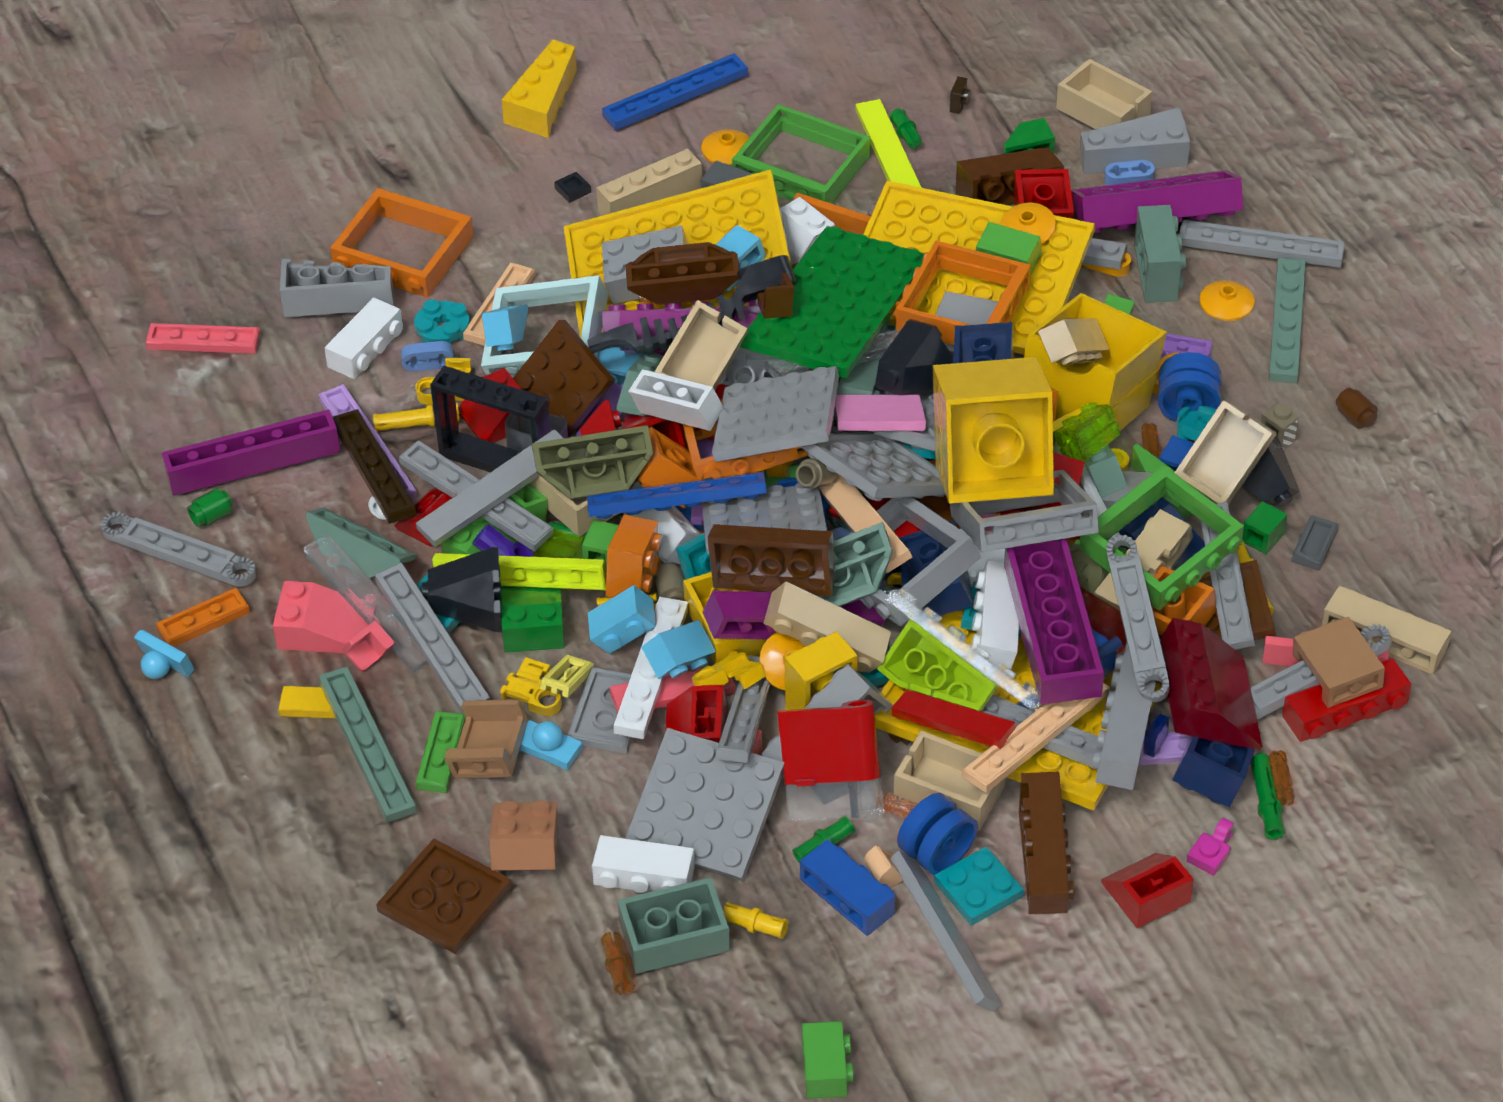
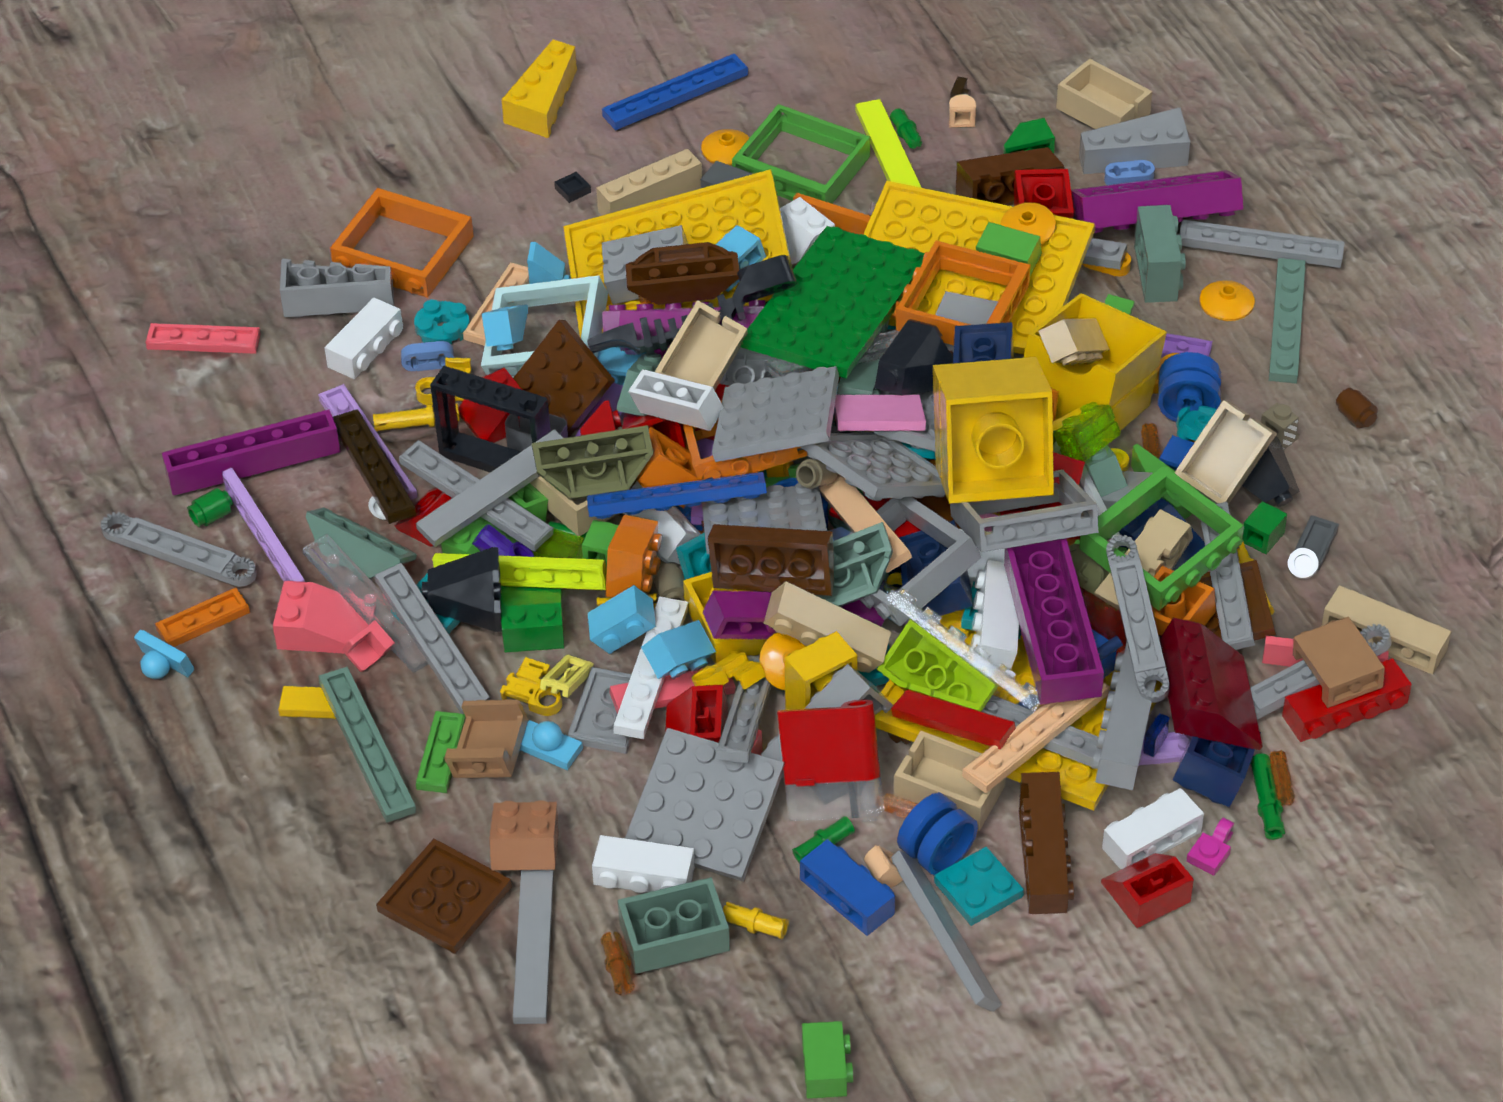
(260, 528): none -> lavender tile
(533, 947): none -> light grey tile
(544, 265): none -> medium azure slope
(777, 300): reddish brown panel -> none
(962, 111): none -> light nougat brick
(1153, 829): none -> white brick
(1303, 563): none -> white tile

